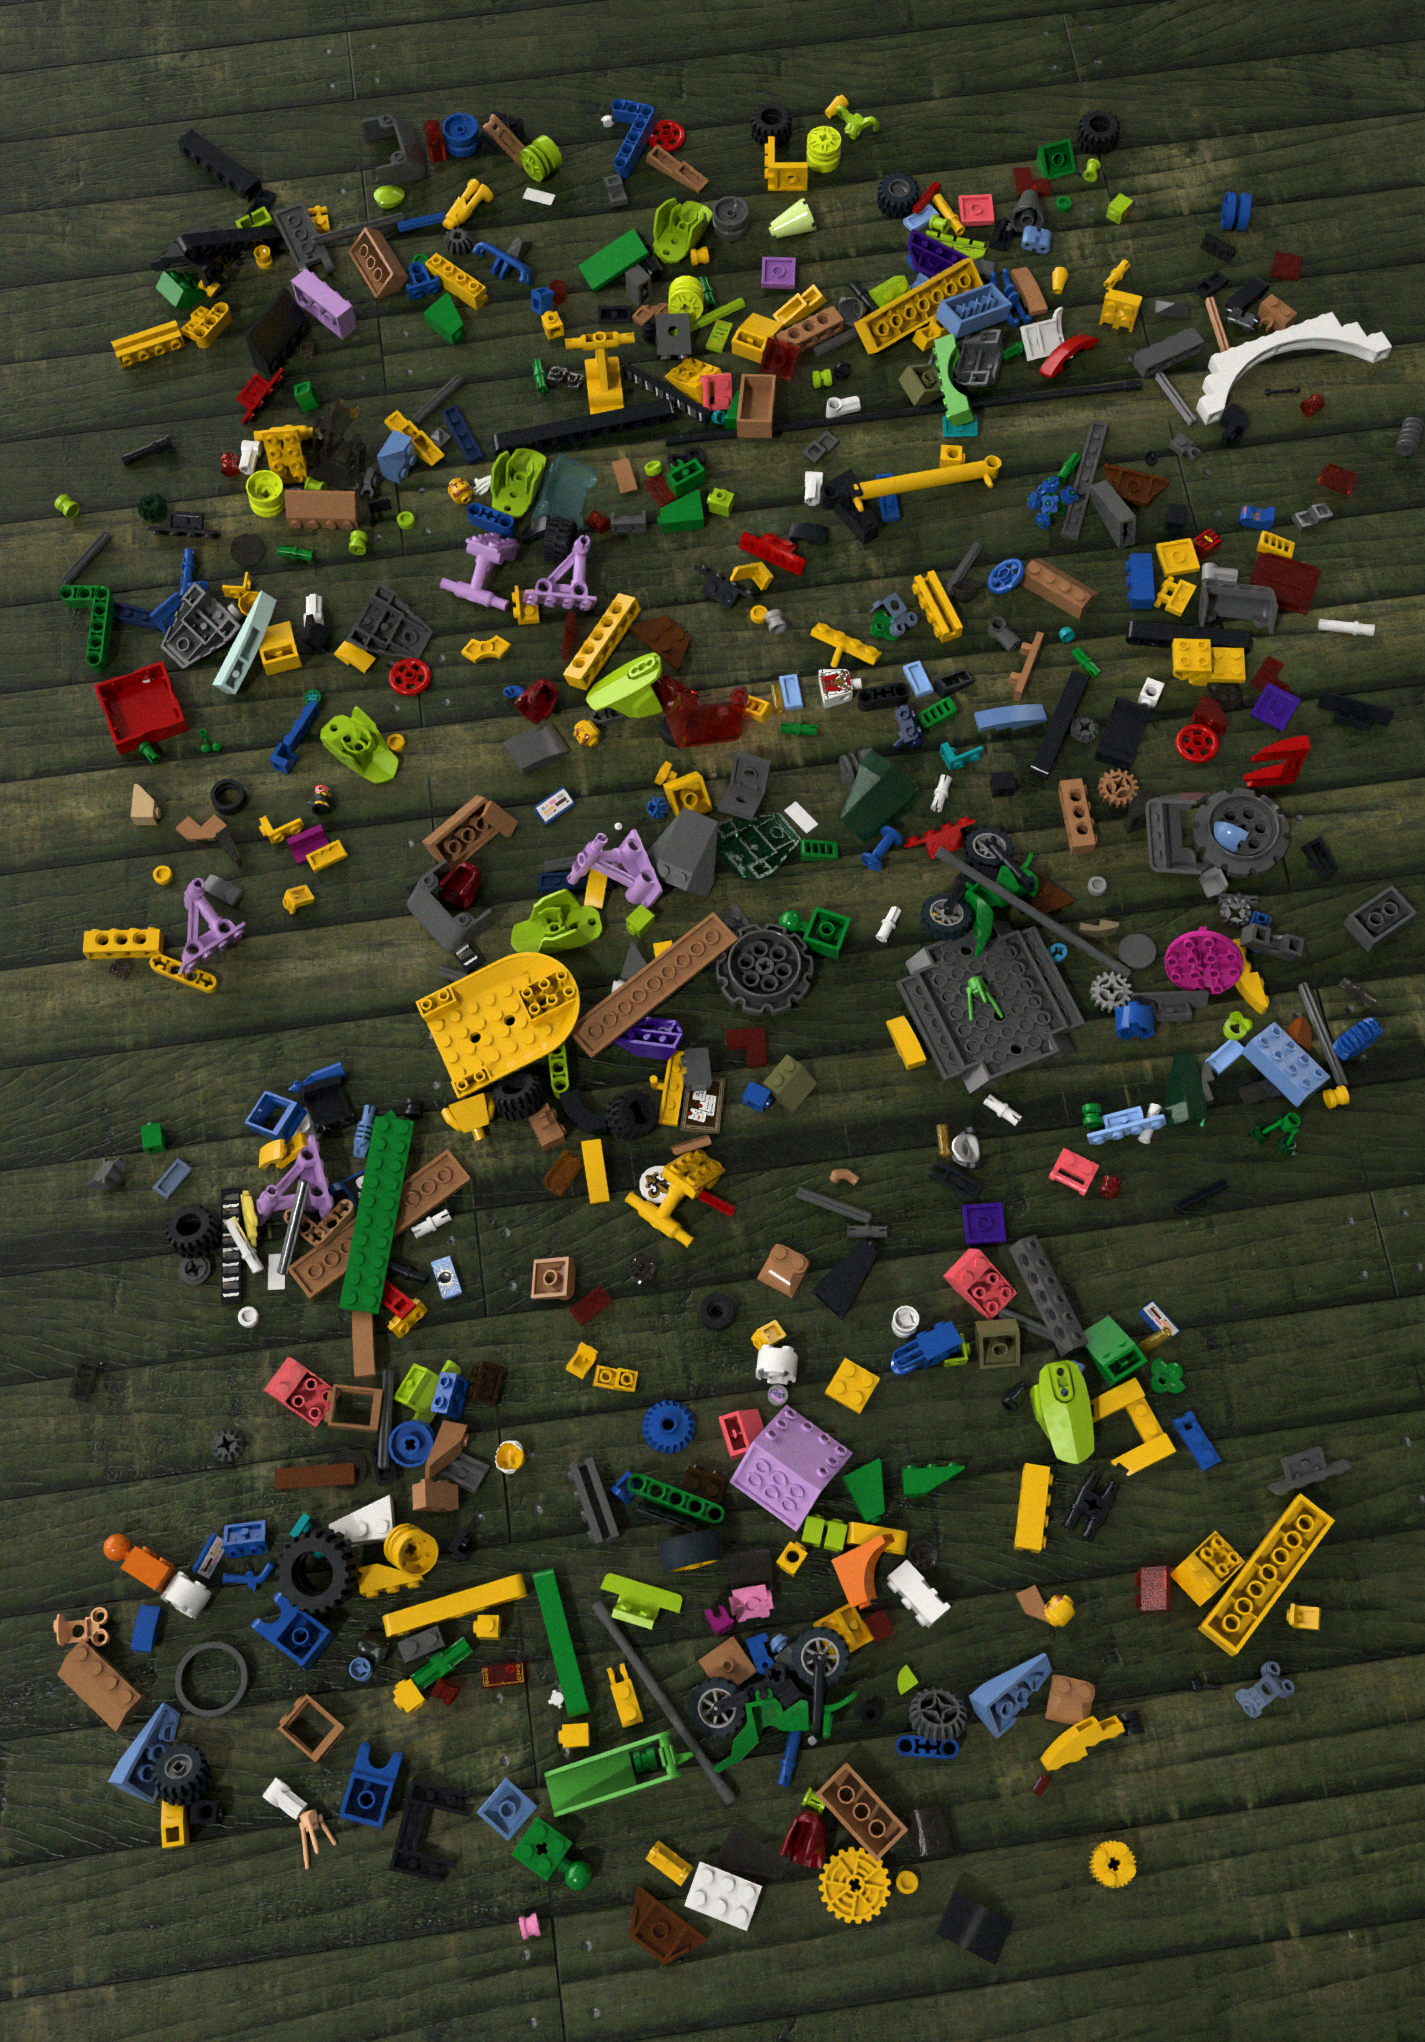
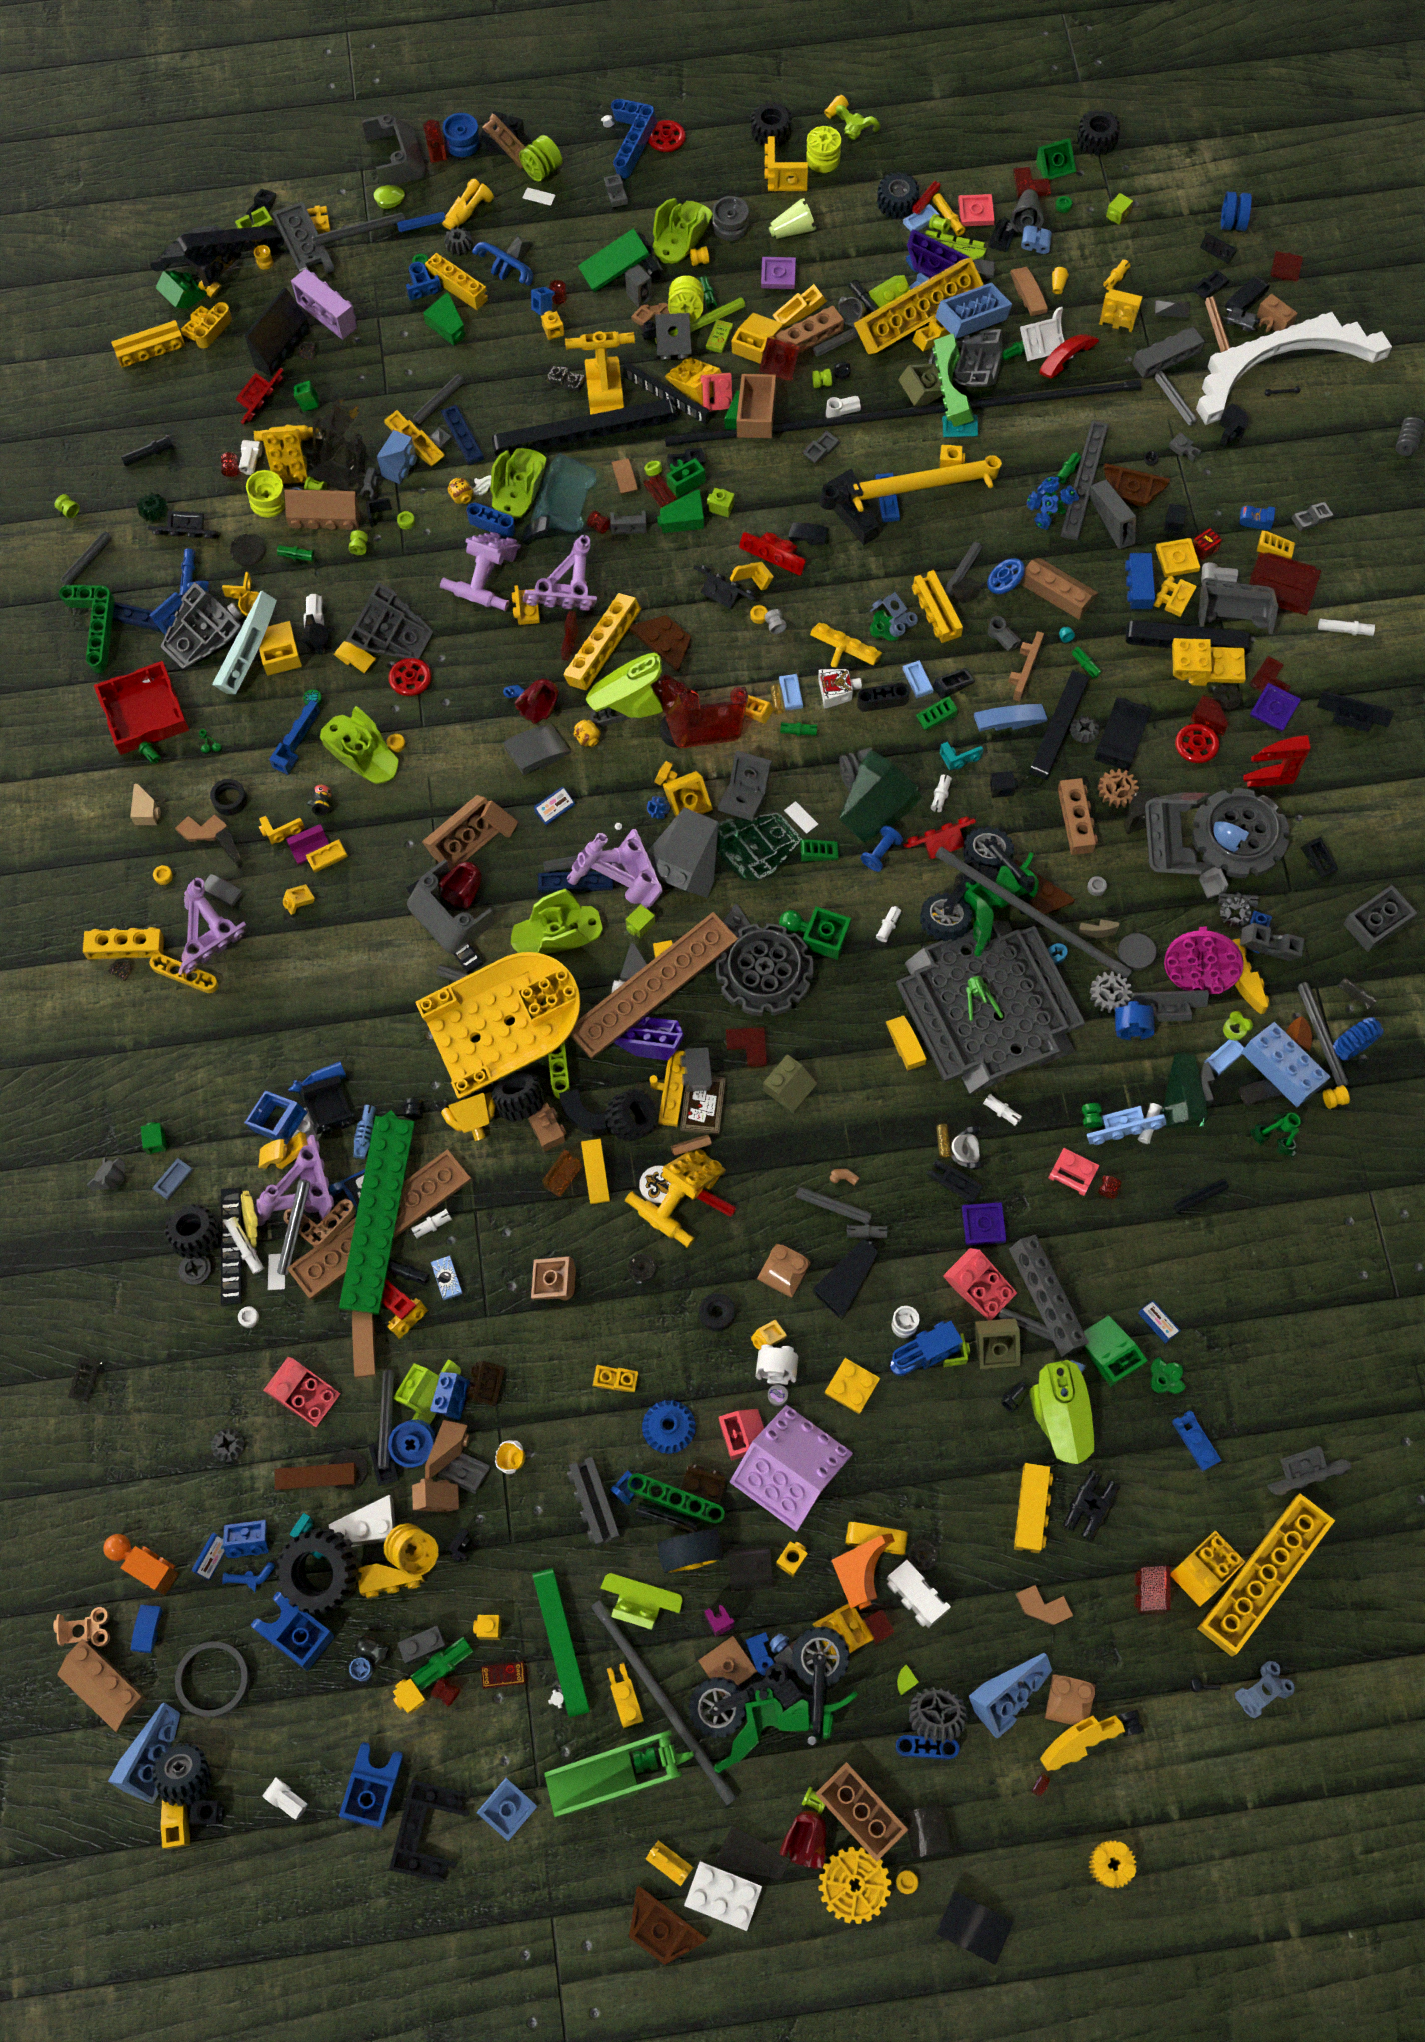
(186, 1595): white brick -> none
(219, 165): black brick -> none
(309, 1823): light nougat plant -> none
(329, 1741): medium nougat window -> none
(375, 1409): medium nougat window -> none
(377, 263): medium nougat slope -> none
(454, 1606): yellow beam -> none
(478, 650): yellow tile -> none
(529, 1926): bright pink wheel -> none
(539, 376): green pin -> none
(559, 539): black tyre -> none
(574, 1735): yellow brick -> none
(576, 1874): green brick -> none
(582, 1360): yellow bracket -> none
(590, 1305): clear red plate -> none
(596, 889): yellow slope -> none
(614, 314): black slope -> none
(679, 171): medium nougat slope -> none
(718, 414): teal hinge -> none
(751, 1602): bright pink piece -> none
(757, 1097): blue brick -> none
(788, 1762): blue pin -> none
(813, 484): white piece -> none
(835, 1534): lime piece -> none
(866, 1491): green slope -> none
(875, 1708): black plate -> none
(909, 730): dark blue brick -> none
(922, 1481): green slope -> none
(1013, 297): blue piece -> none
(1059, 1610): yellow head -> none
(1090, 173): lime bush -> none
(1150, 687): white brick -> none
(1155, 1340): clear yellow hinge -> none
(1156, 1442): yellow wedge -> none
(1304, 1617): yellow bracket -> none
(1313, 404): clear red wheel -> none
(1338, 478): clear red slope -> none

